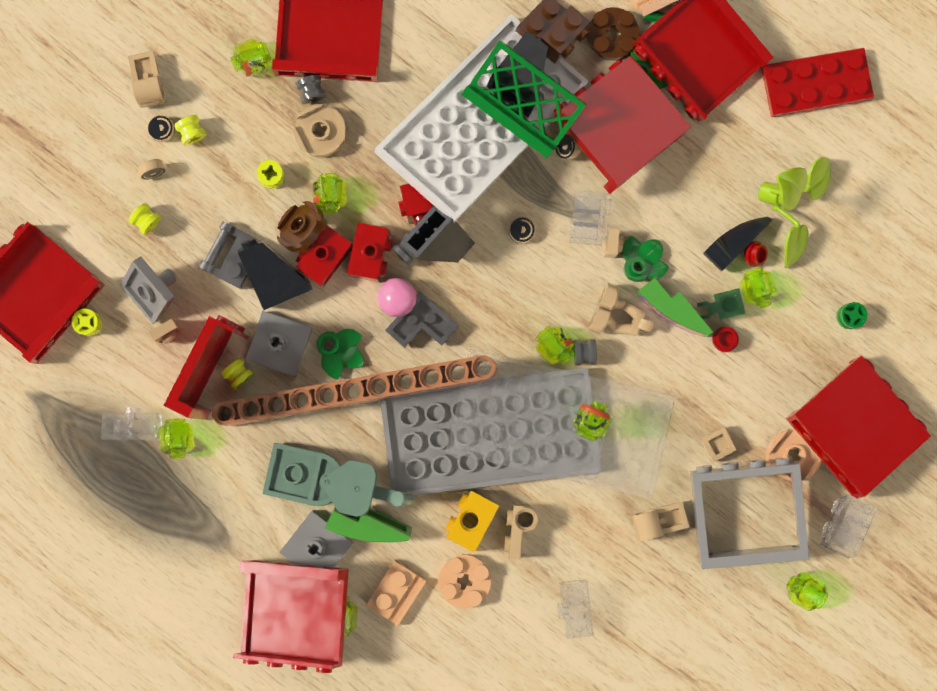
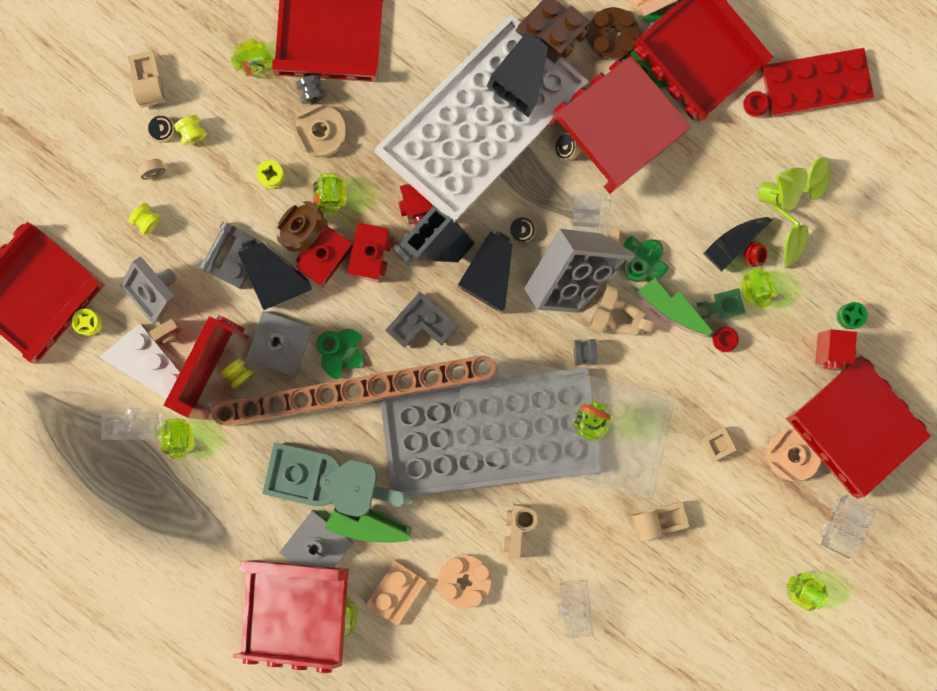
(143, 360): none -> white wing
(397, 297): bright pink hair -> none
(471, 536): yellow brick -> none
(489, 272): none -> black slope
(512, 119): green fence -> none
(554, 345): clear neon green head -> none
(574, 270): none -> light grey wedge
(756, 104): none -> red plate
(758, 555): light grey window -> none
(836, 349): none -> red brick

